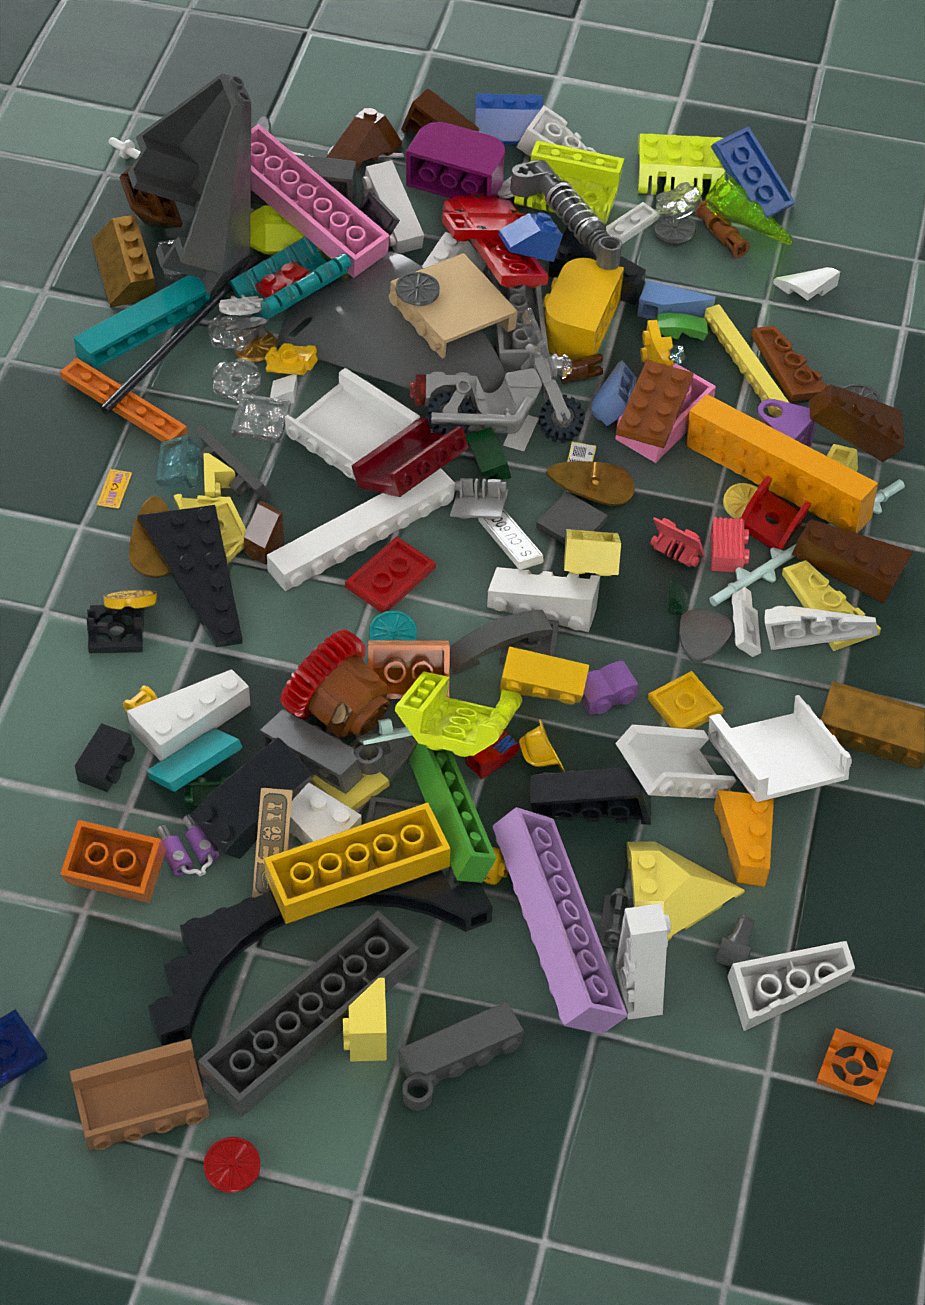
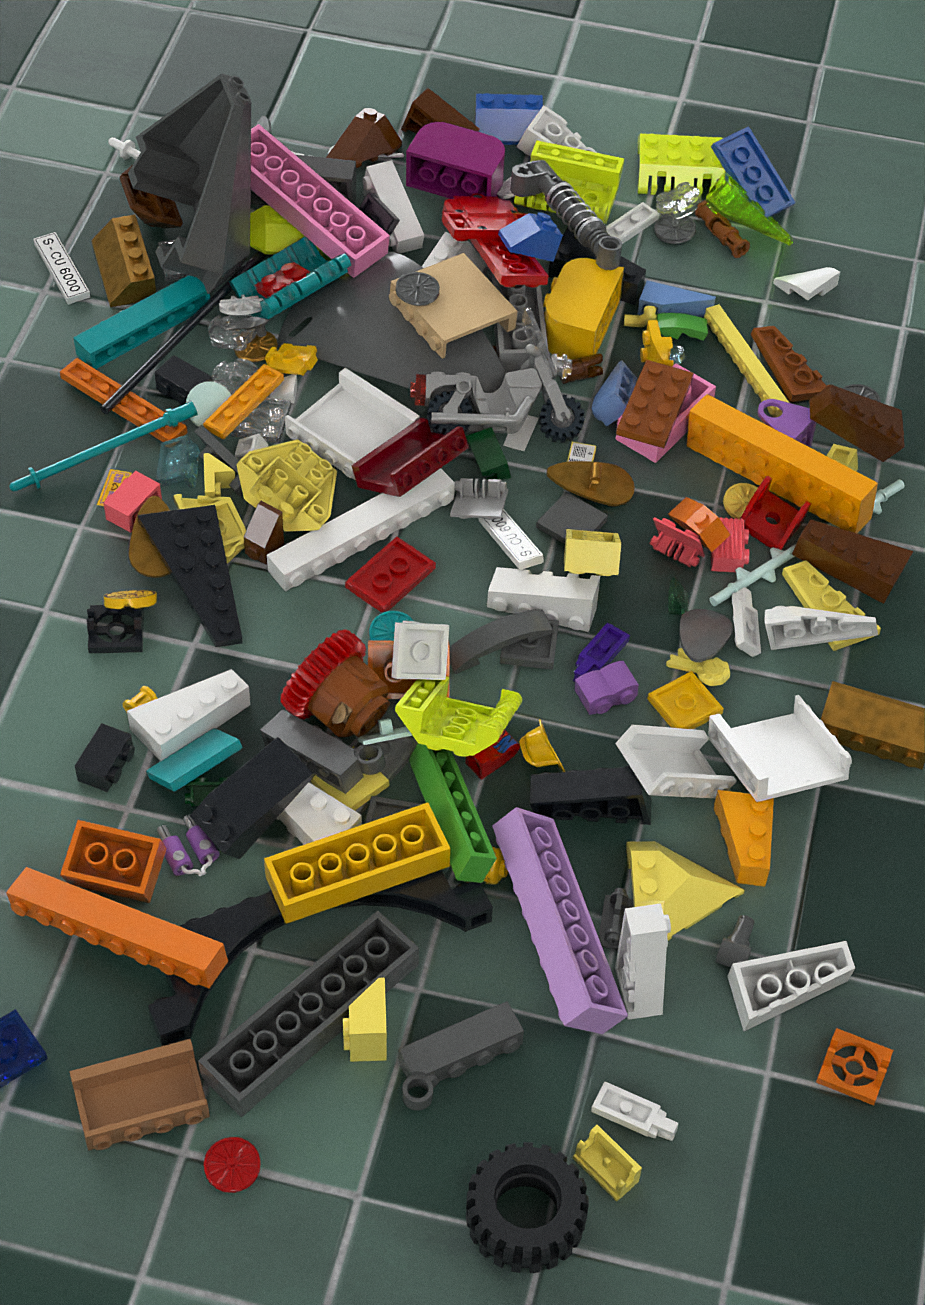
(61, 268): none -> white tile
(117, 927): none -> orange brick
(128, 499): none -> coral brick
(170, 418): none -> teal bar
(178, 378): none -> black brick
(207, 399): none -> light aqua piece
(243, 401): none -> light orange tile
(249, 444): none -> white slope
(272, 832): sticker -> none
(291, 481): none -> light yellow wedge
(420, 651): none -> white bracket
(534, 1169): none -> black tyre
(544, 676): yellow wedge -> none
(601, 650): none -> dark purple hinge
(607, 1163): none -> light yellow hinge
(633, 1112): none -> white hinge
(640, 320): none -> light yellow arm
(702, 521): none -> orange slope
(710, 672): none -> light yellow piece

